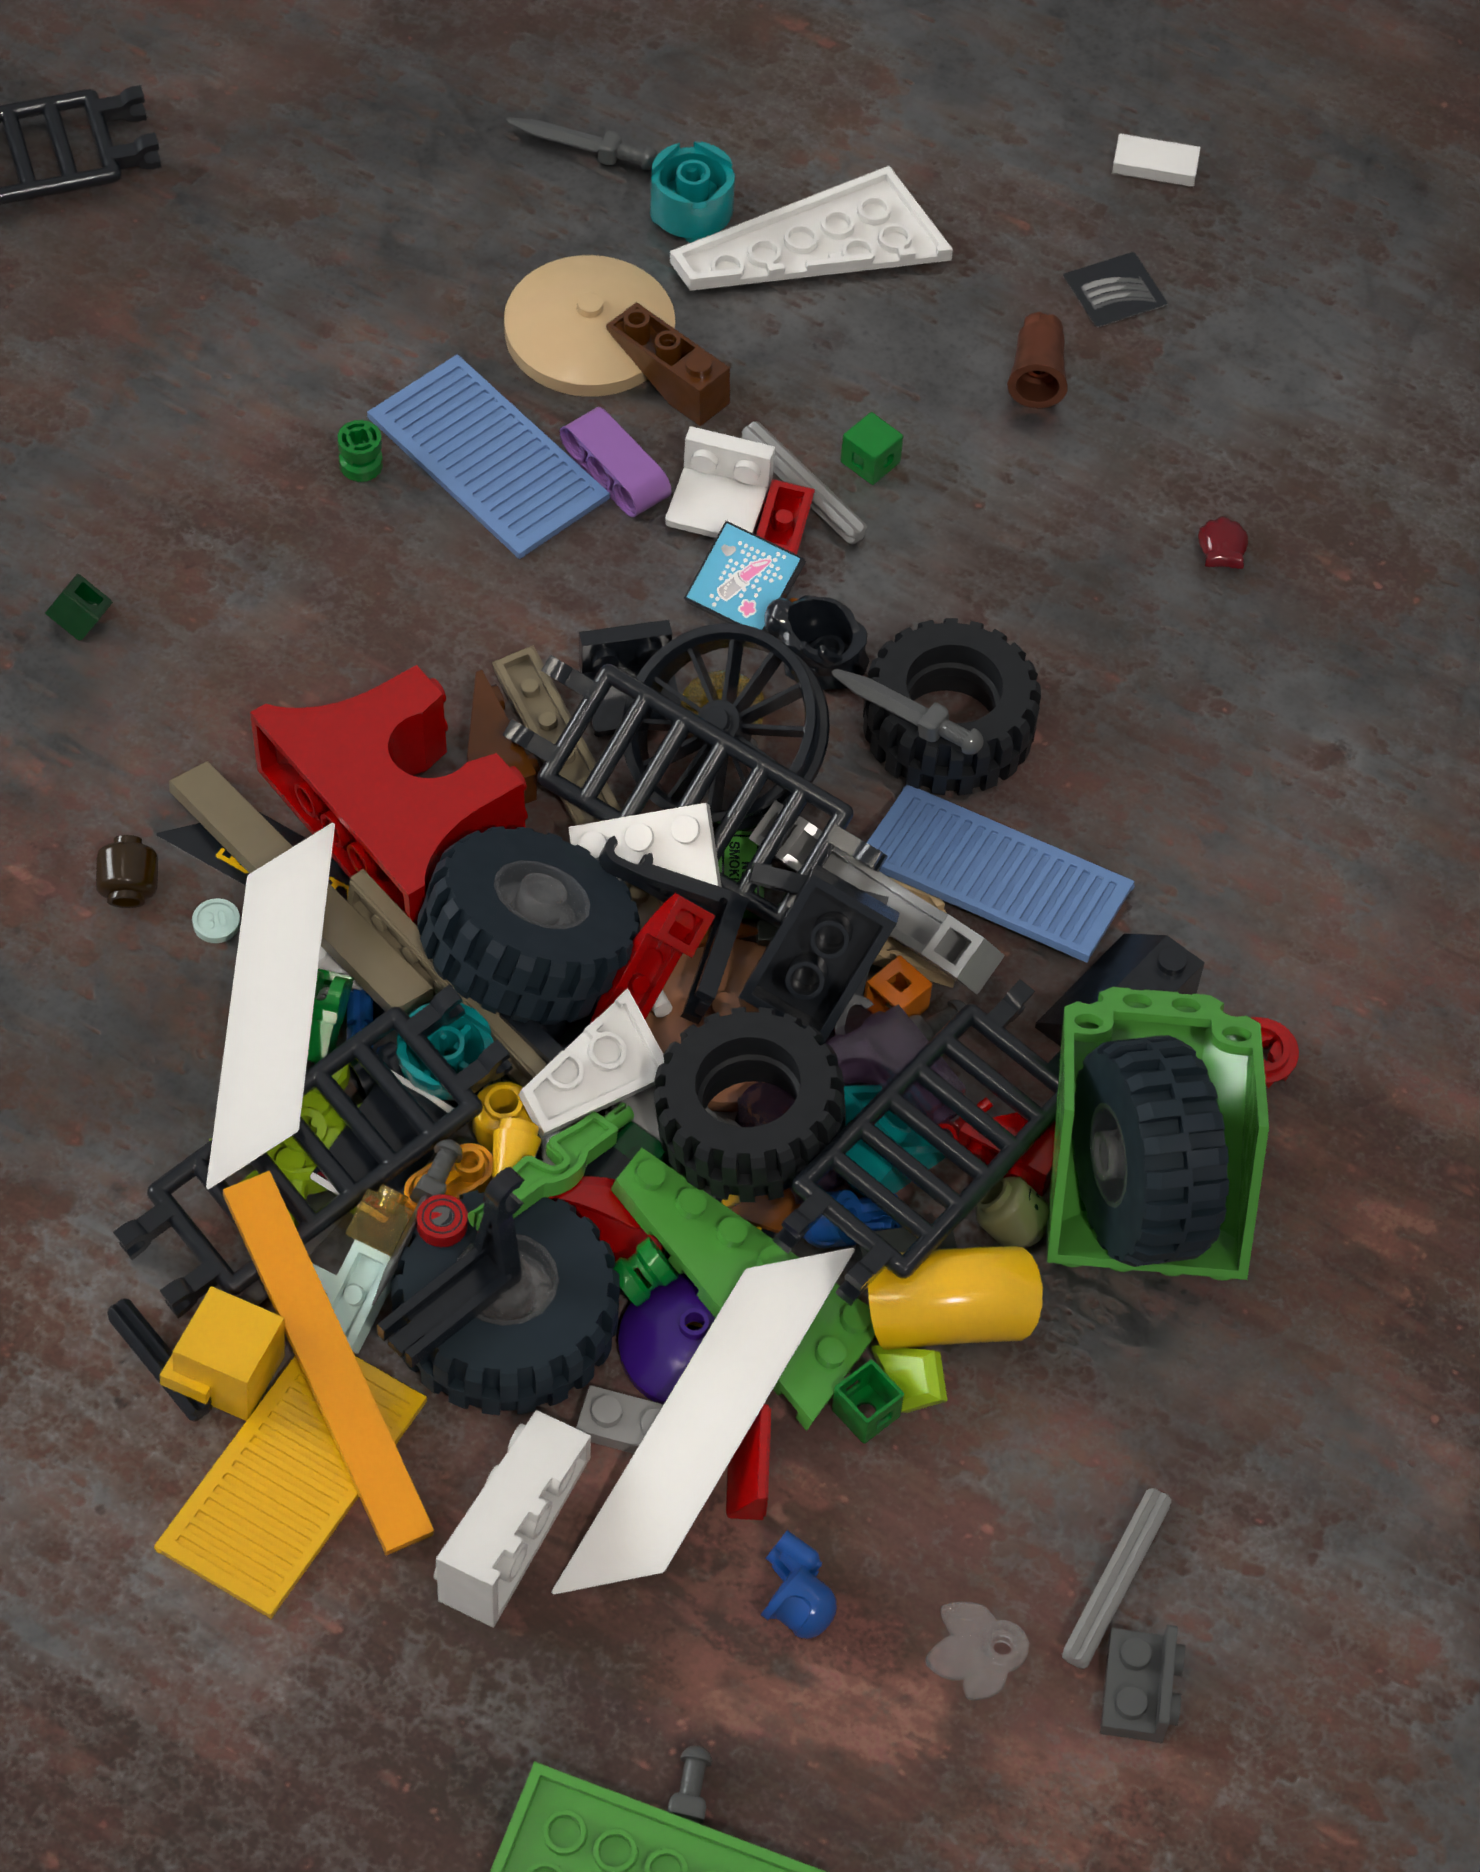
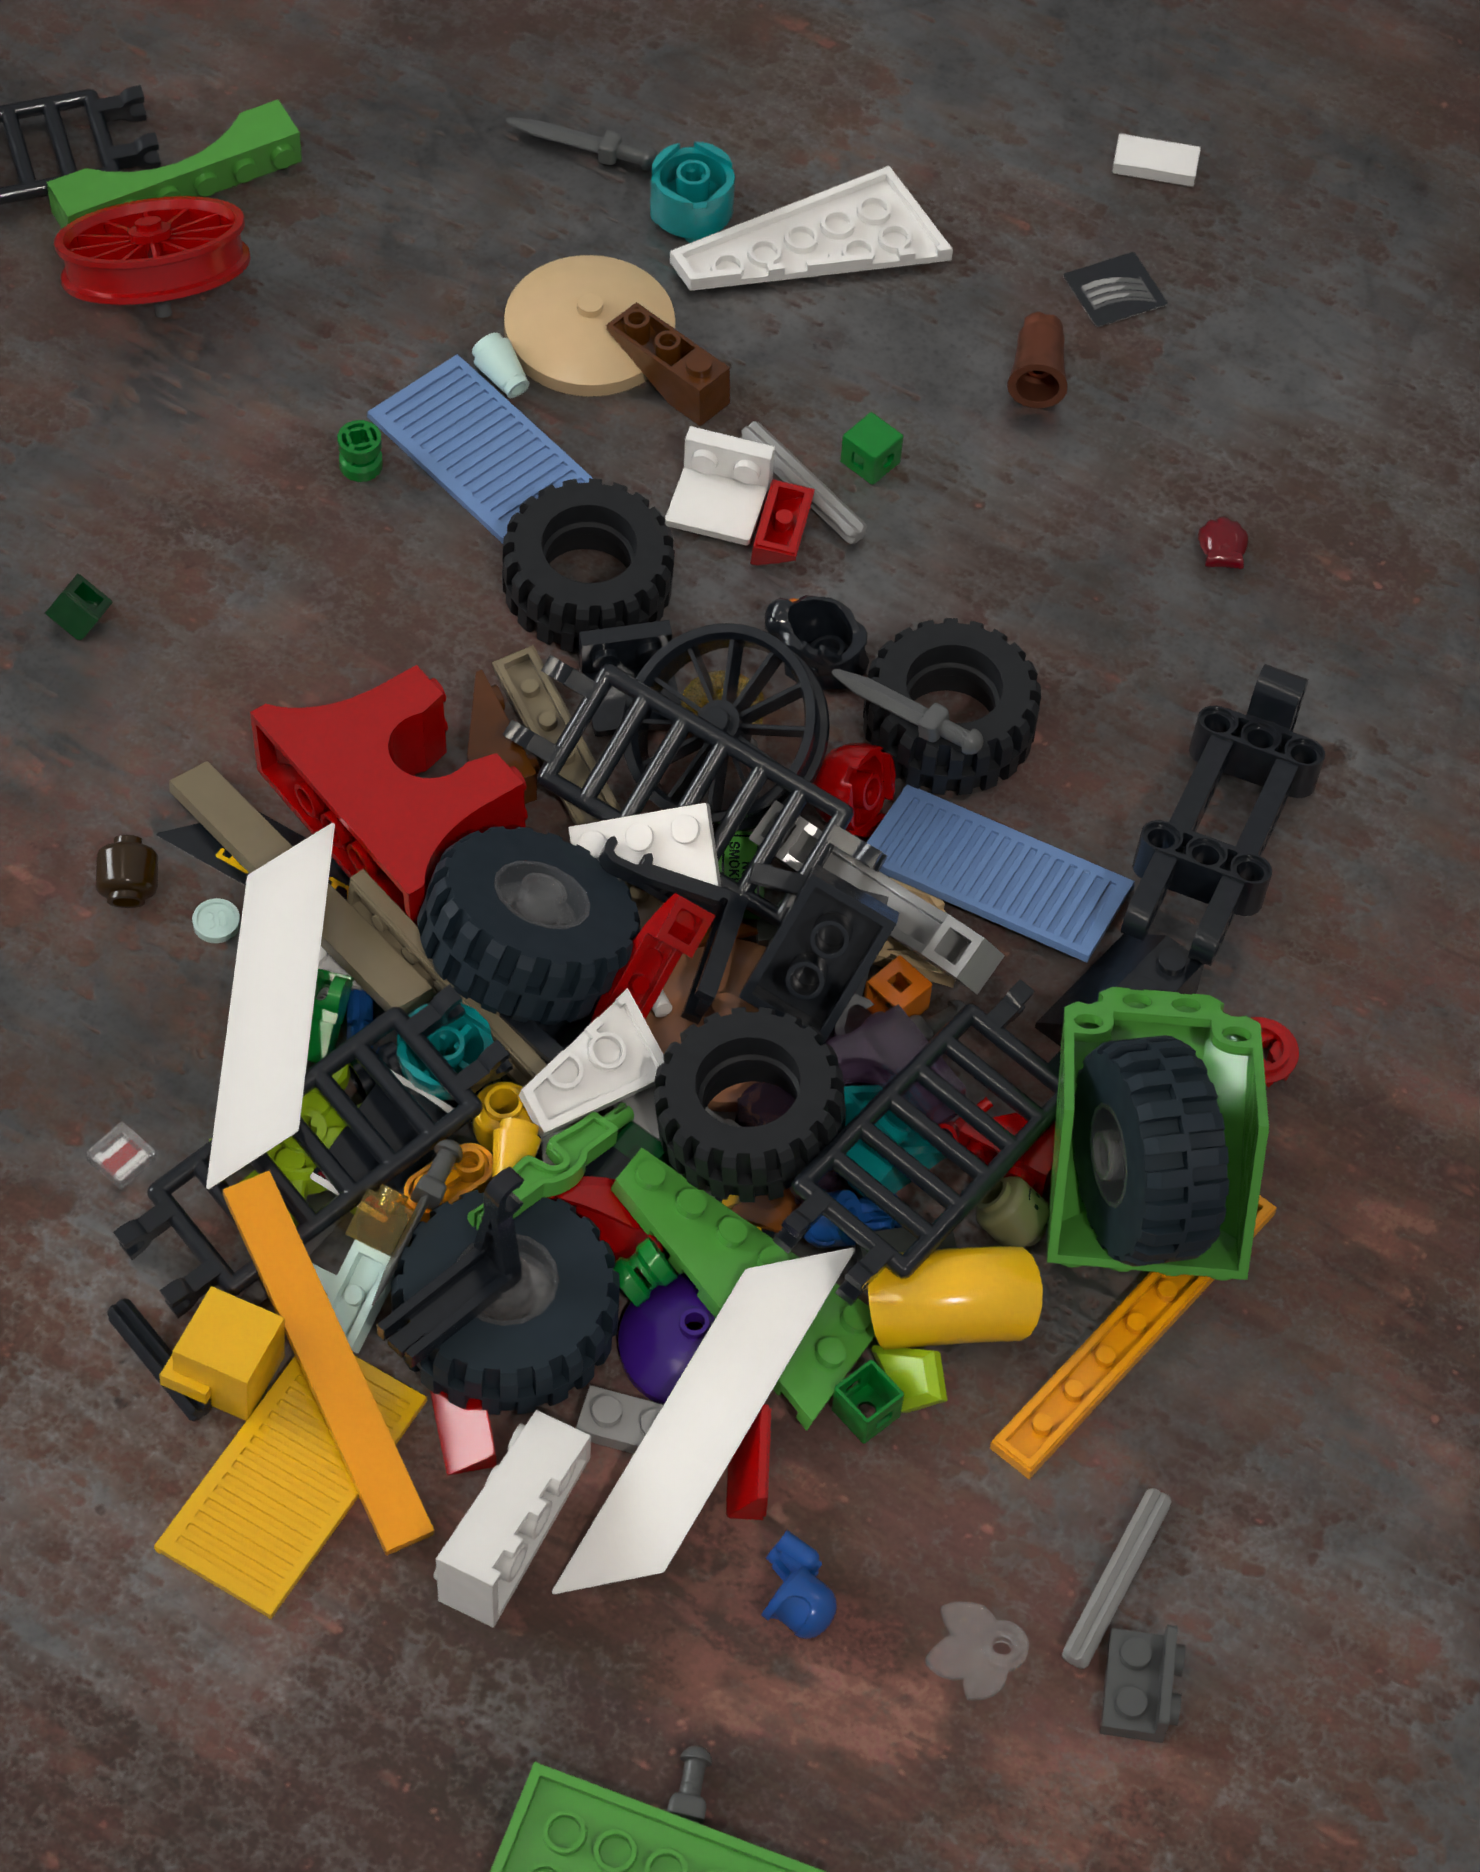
(121, 1155): none -> clear tile
(152, 251): none -> red wheel
(252, 147): none -> bright green arch
(442, 1220): red tile -> none
(464, 1435): none -> slope
(500, 364): none -> light aqua cone
(594, 519): none -> black tyre
(615, 461): medium lavender beam -> none
(743, 577): medium azure tile -> none
(860, 778): none -> red cylinder
(1101, 1364): none -> light orange tile
(1226, 876): none -> black beam

